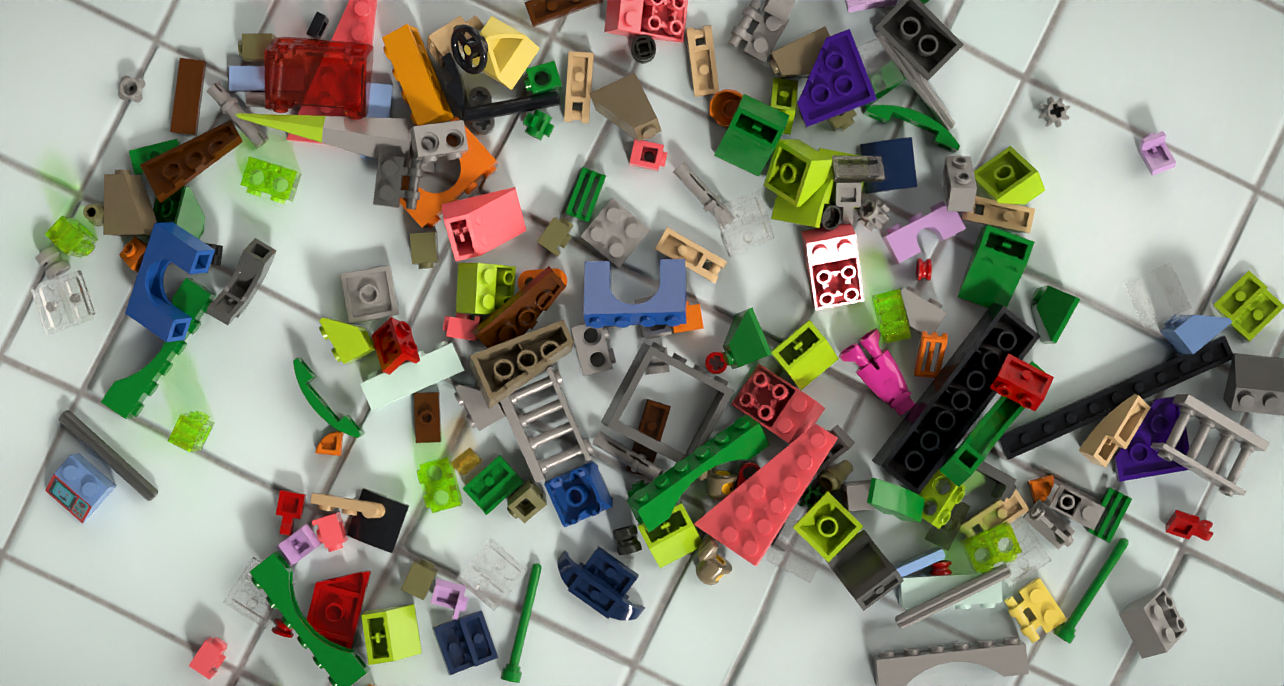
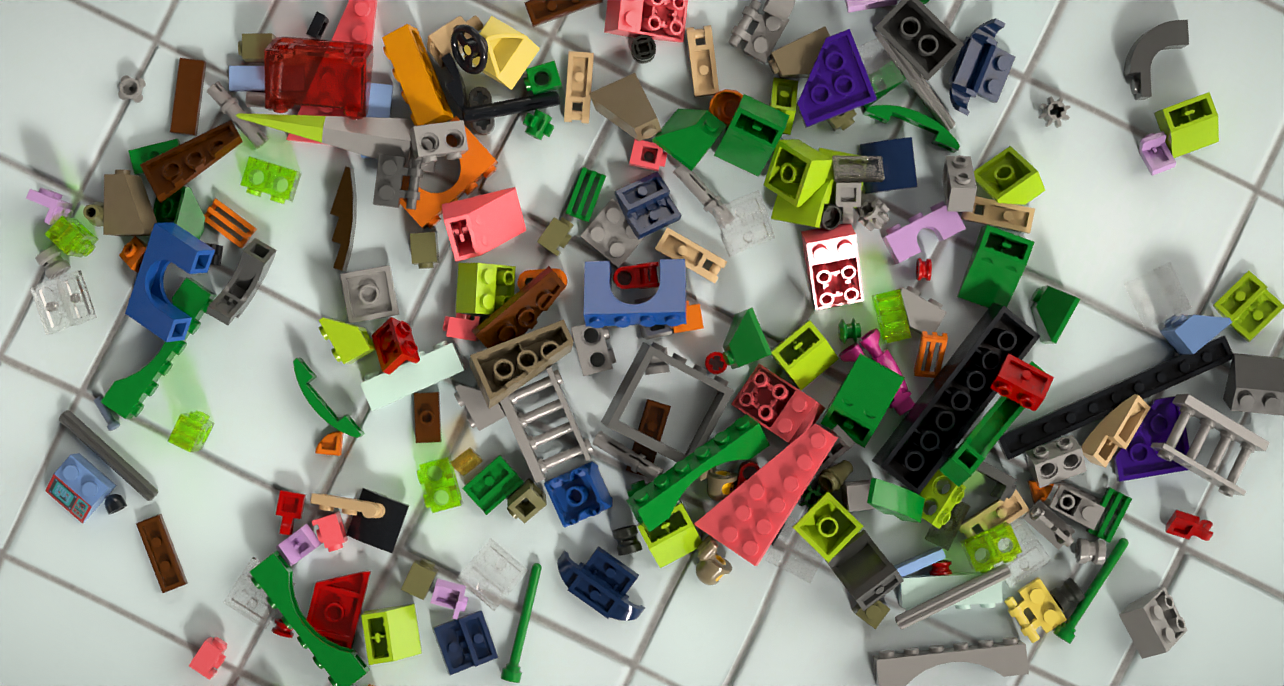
(53, 201): none -> lavender bracket
(112, 424): none -> sand blue piece
(114, 503): none -> black hinge
(161, 553): none -> reddish brown tile
(212, 211): none -> orange tile
(346, 209): none -> dark brown slope
(639, 276): none -> red piece
(647, 205): none -> dark blue slope
(689, 135): none -> green slope
(849, 331): none -> green wheel
(862, 399): none -> green slope
(872, 615): none -> olive brick
(980, 67): none -> dark blue plate
(1056, 461): none -> light grey brick
(1069, 593): none -> pearl dark grey wheel
(1090, 551): none -> light grey wheel
(1139, 59): none -> dark grey arch
(1189, 124): none -> lime slope

